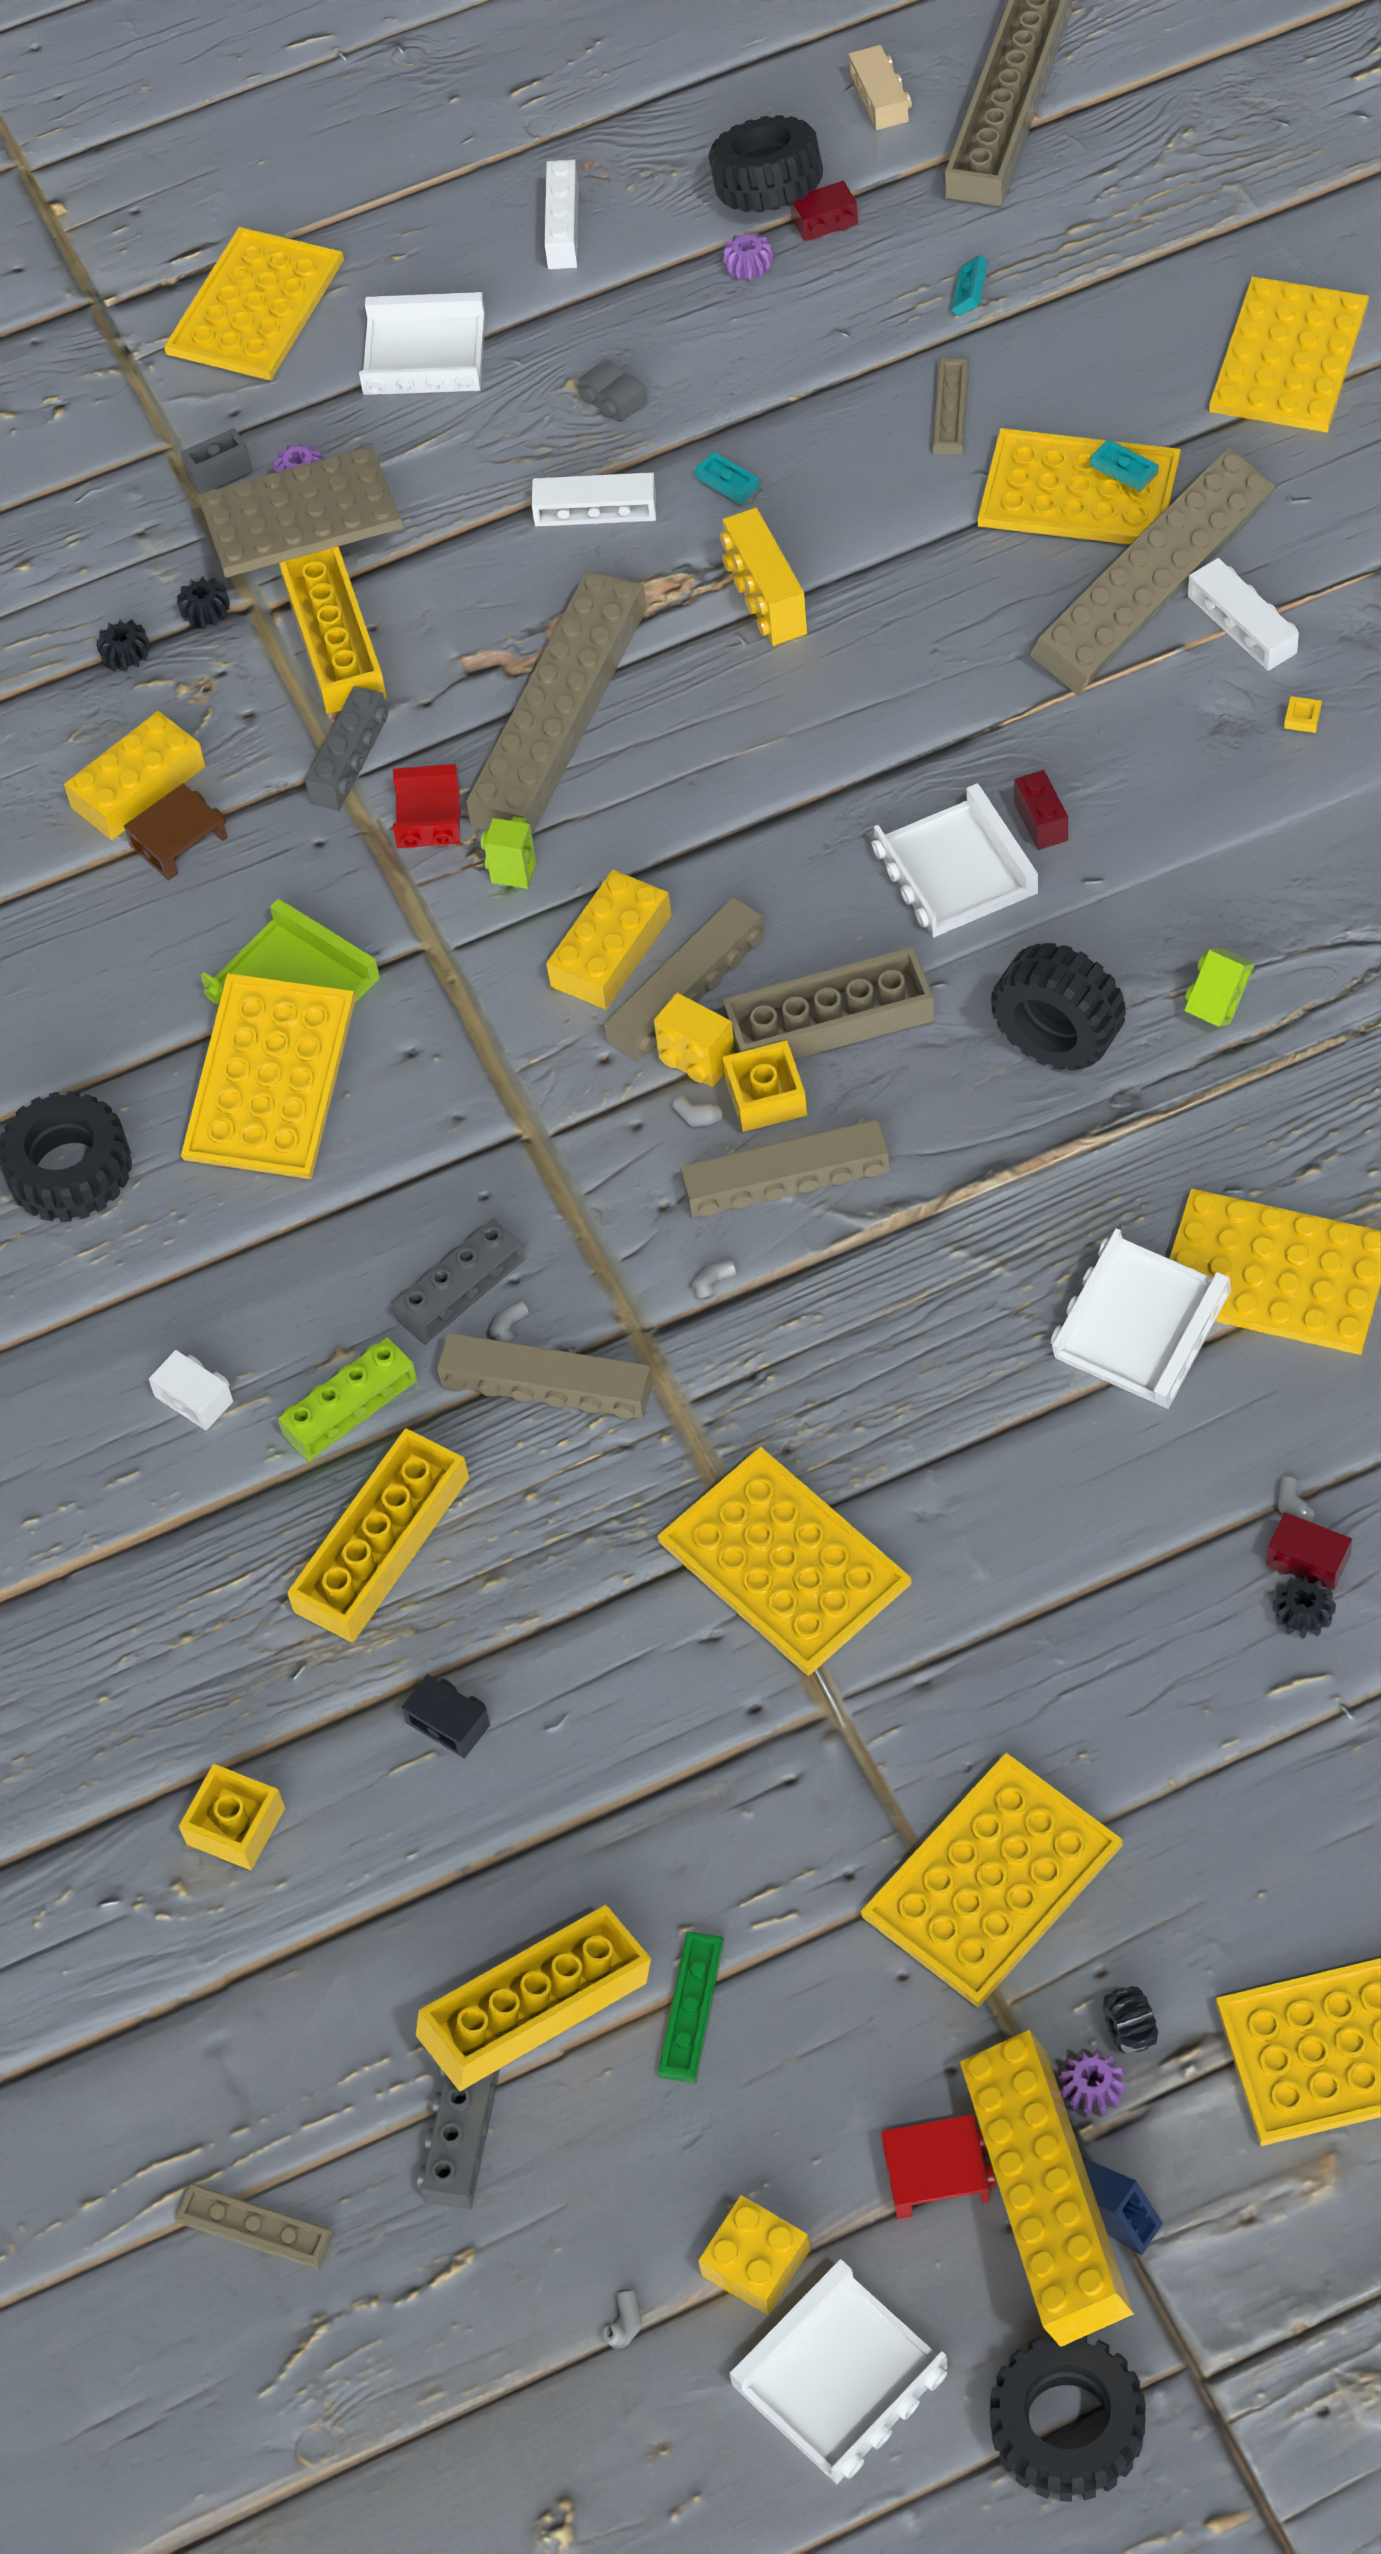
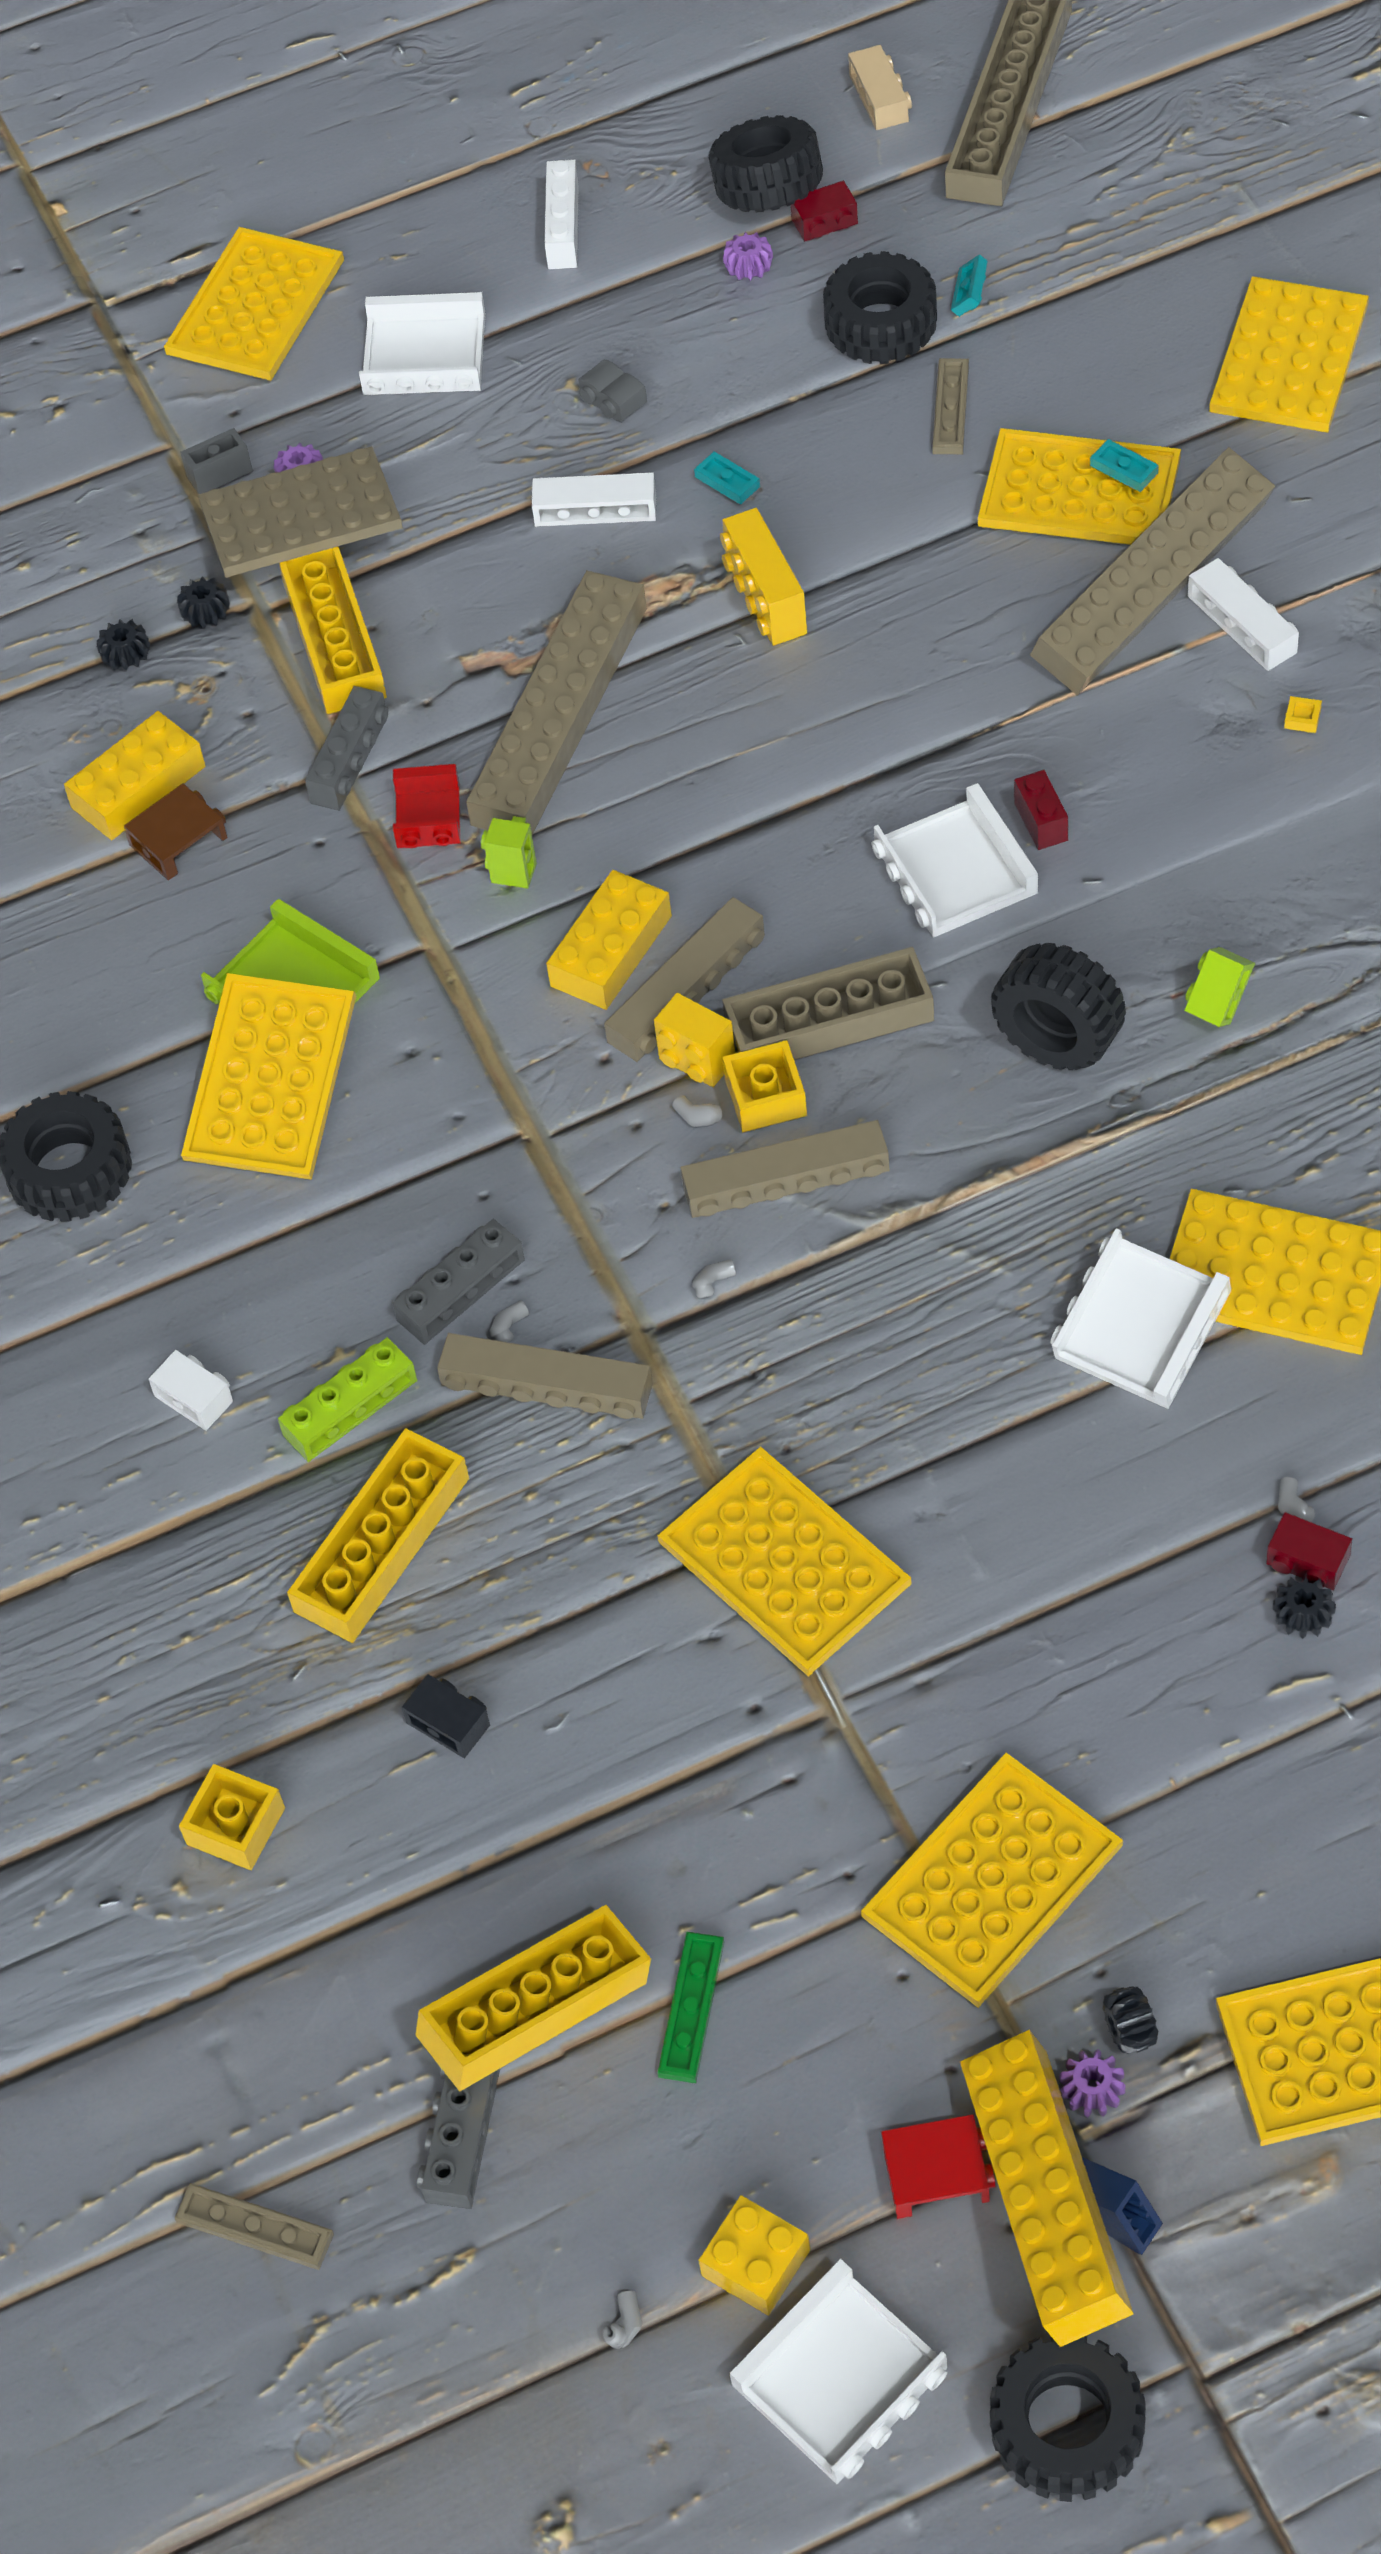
(873, 281): none -> black tyre

